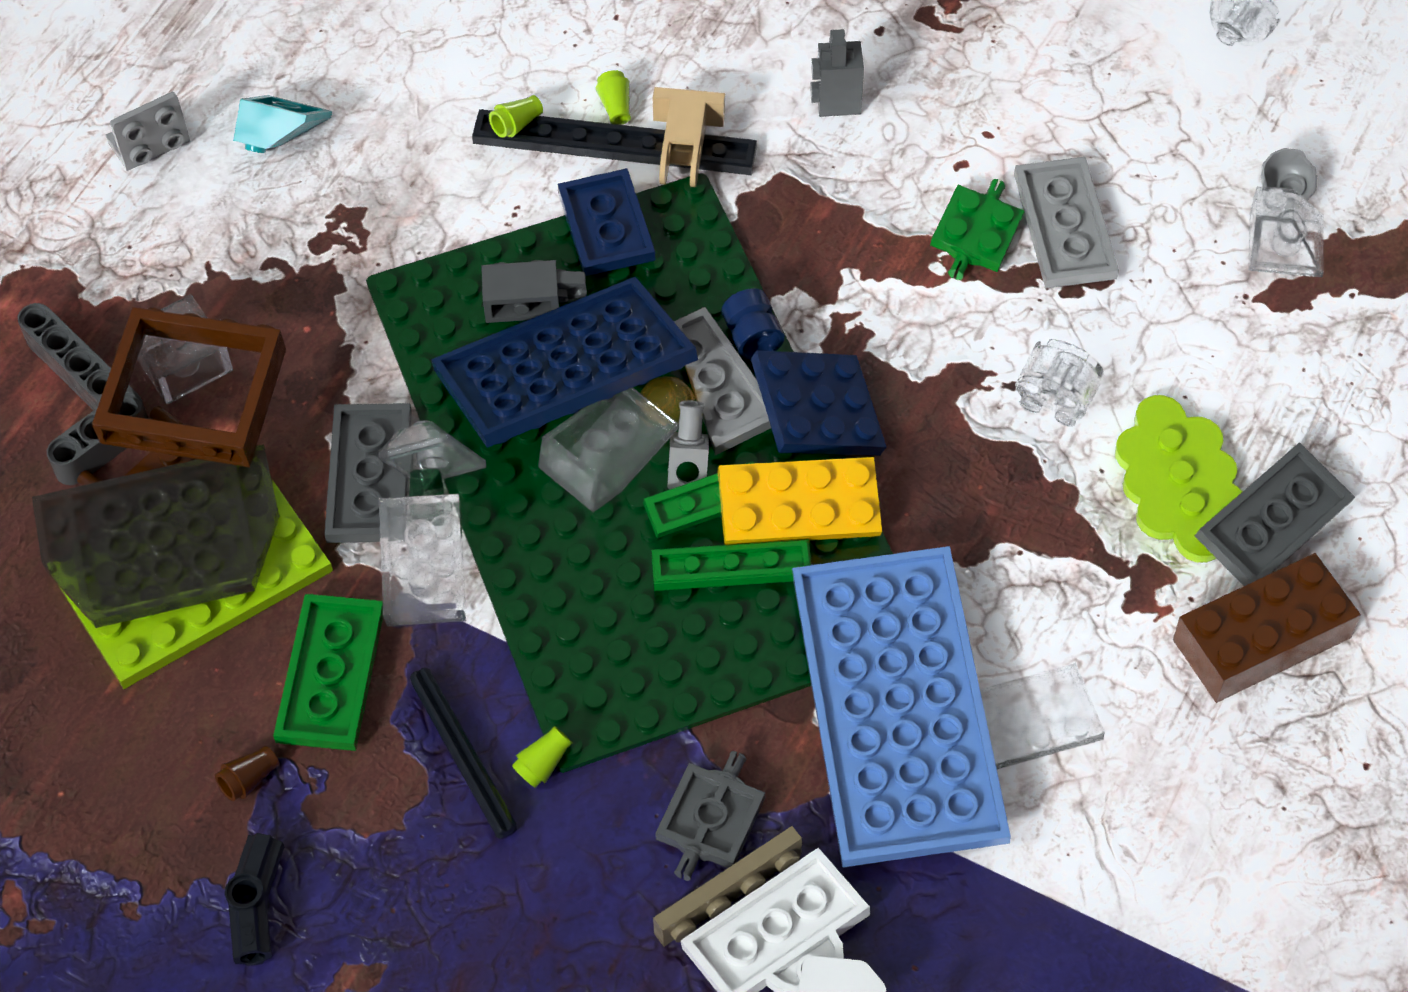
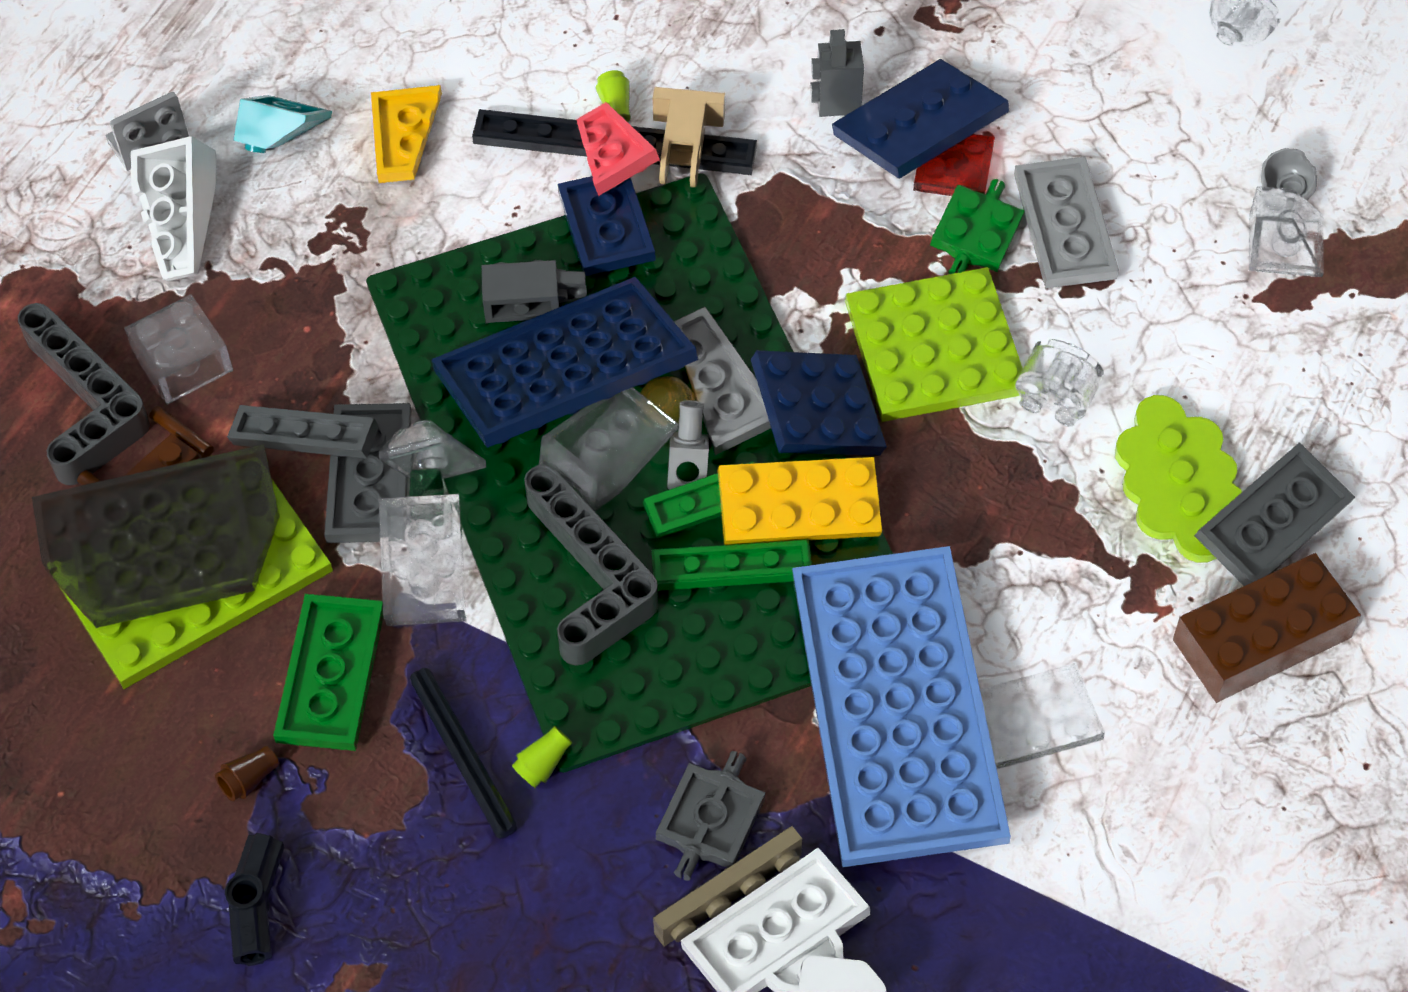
(176, 197): none -> white wedge
(185, 439): reddish brown window -> none
(303, 431): none -> dark grey plate
(401, 129): none -> yellow wing
(513, 116): lime cone -> none
(596, 559): none -> dark grey beam
(613, 148): none -> coral wing
(752, 322): dark blue wheel -> none
(920, 118): none -> dark blue plate
(934, 344): none -> lime plate
(961, 164): none -> clear red plate

